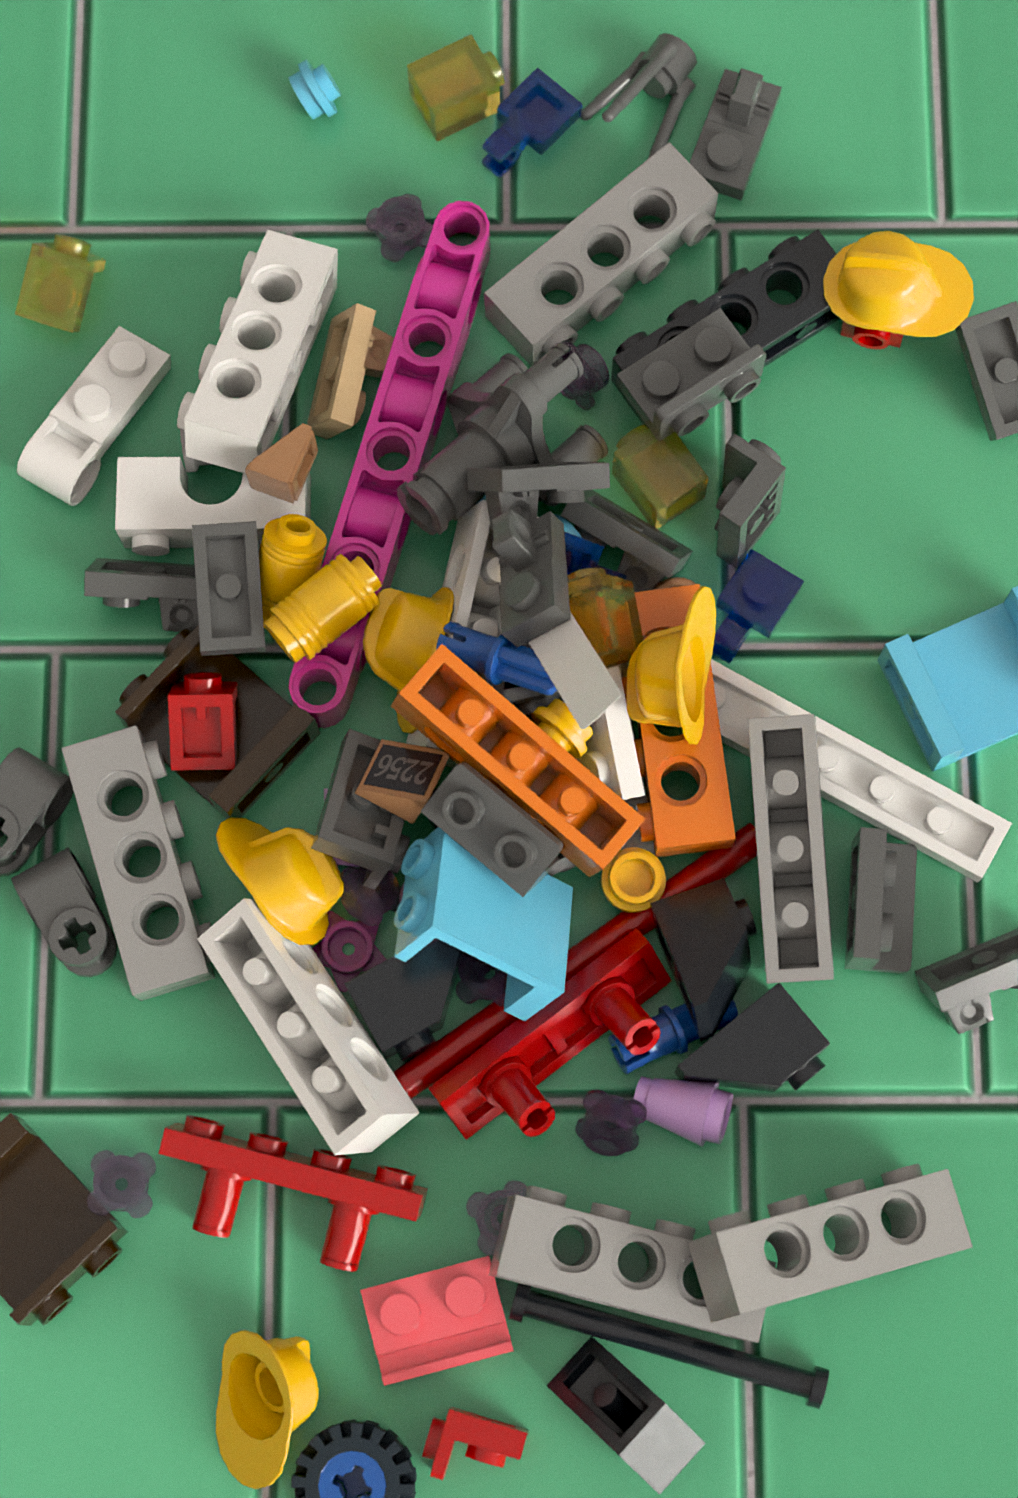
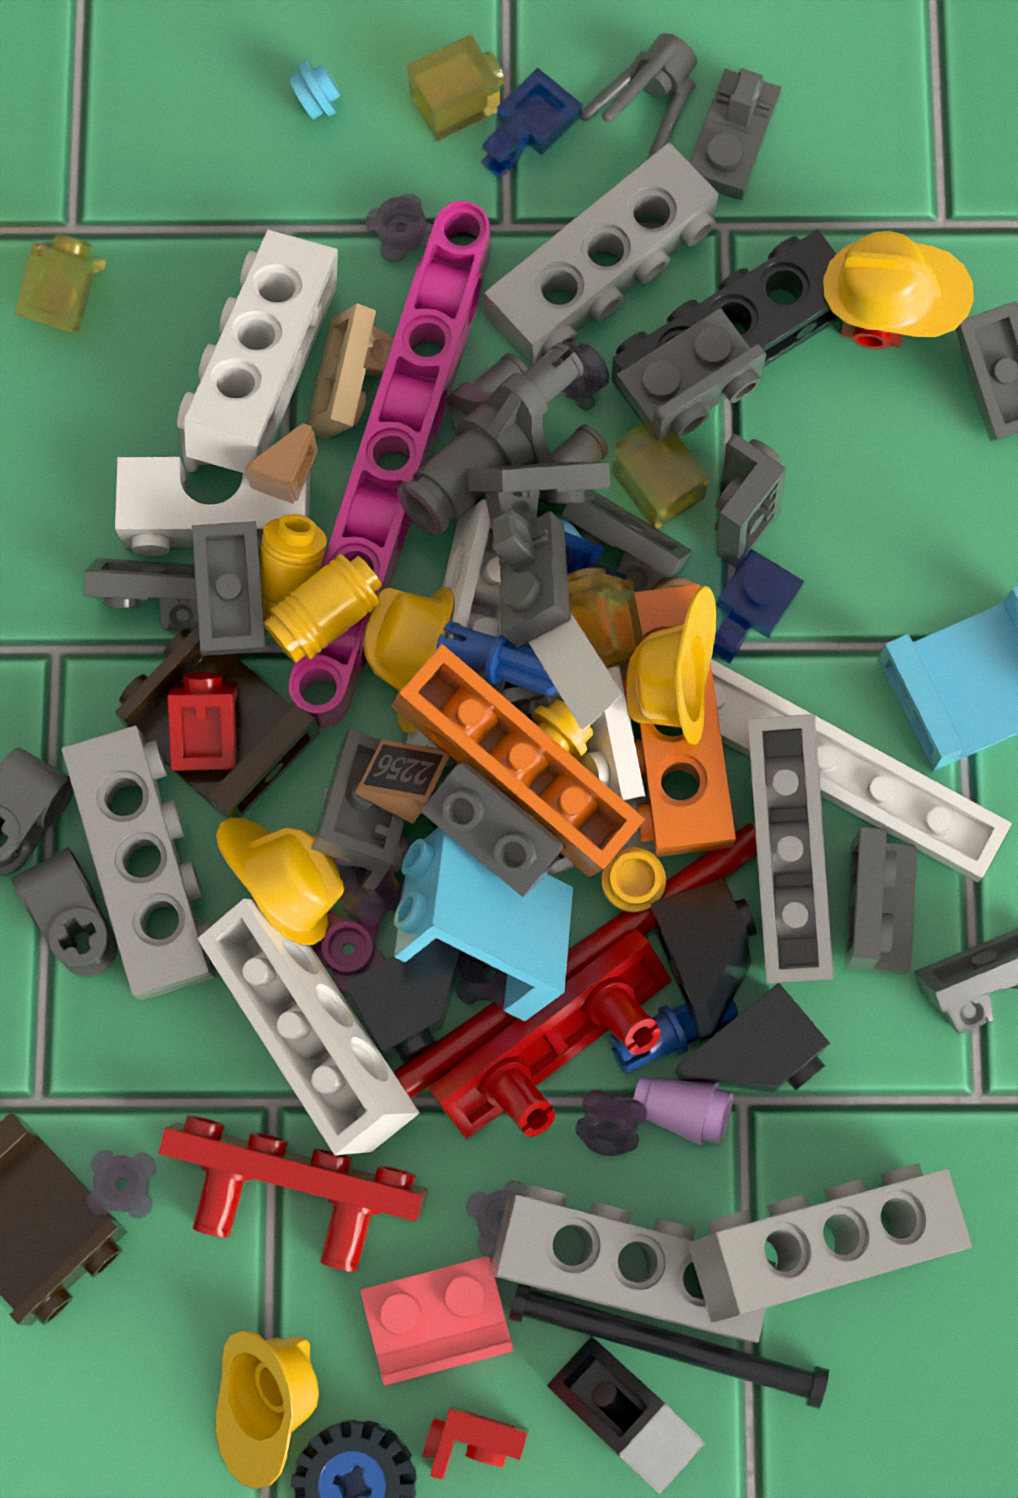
(92, 413): white plate -> none

